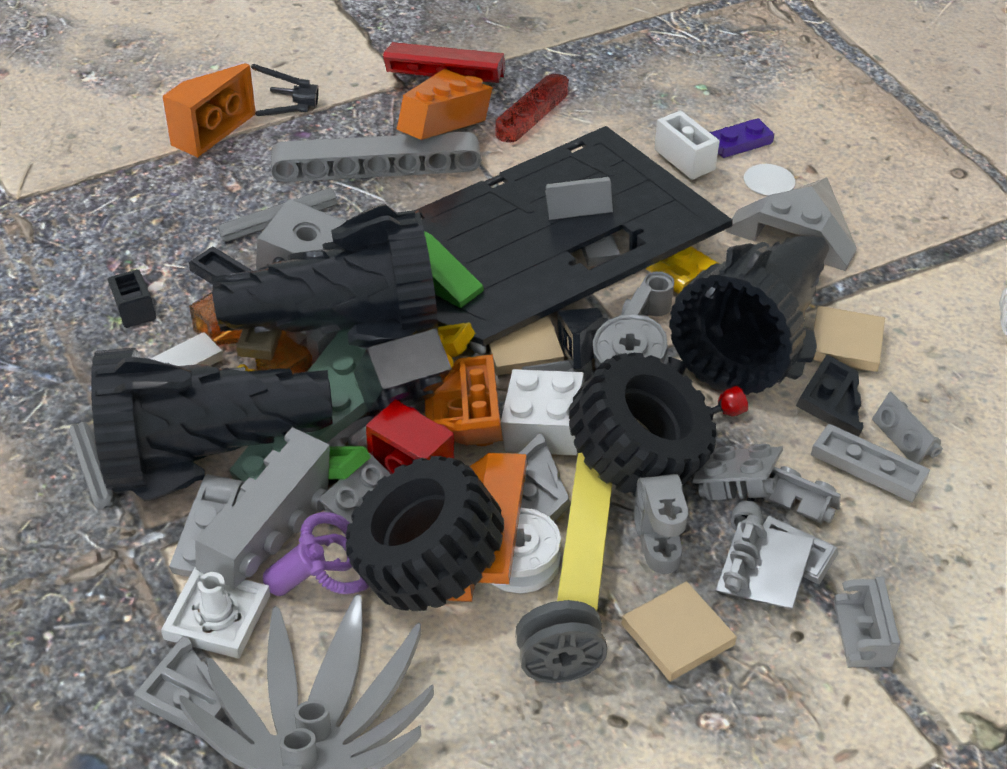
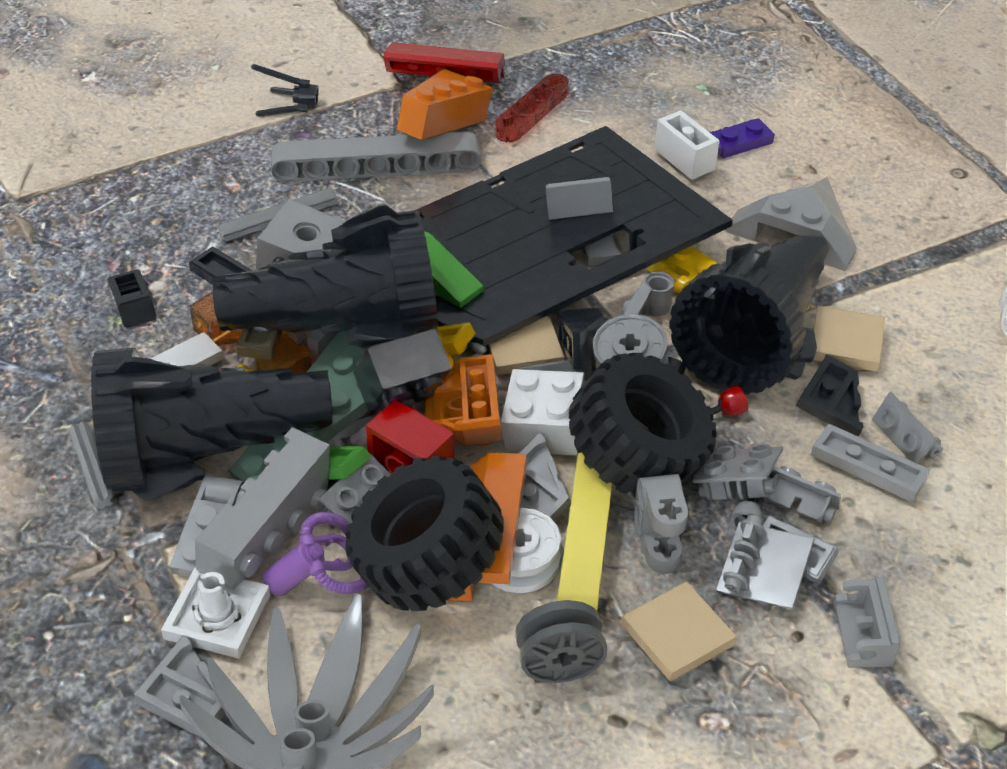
(209, 108): orange slope -> none
(769, 179): white sticker -> none

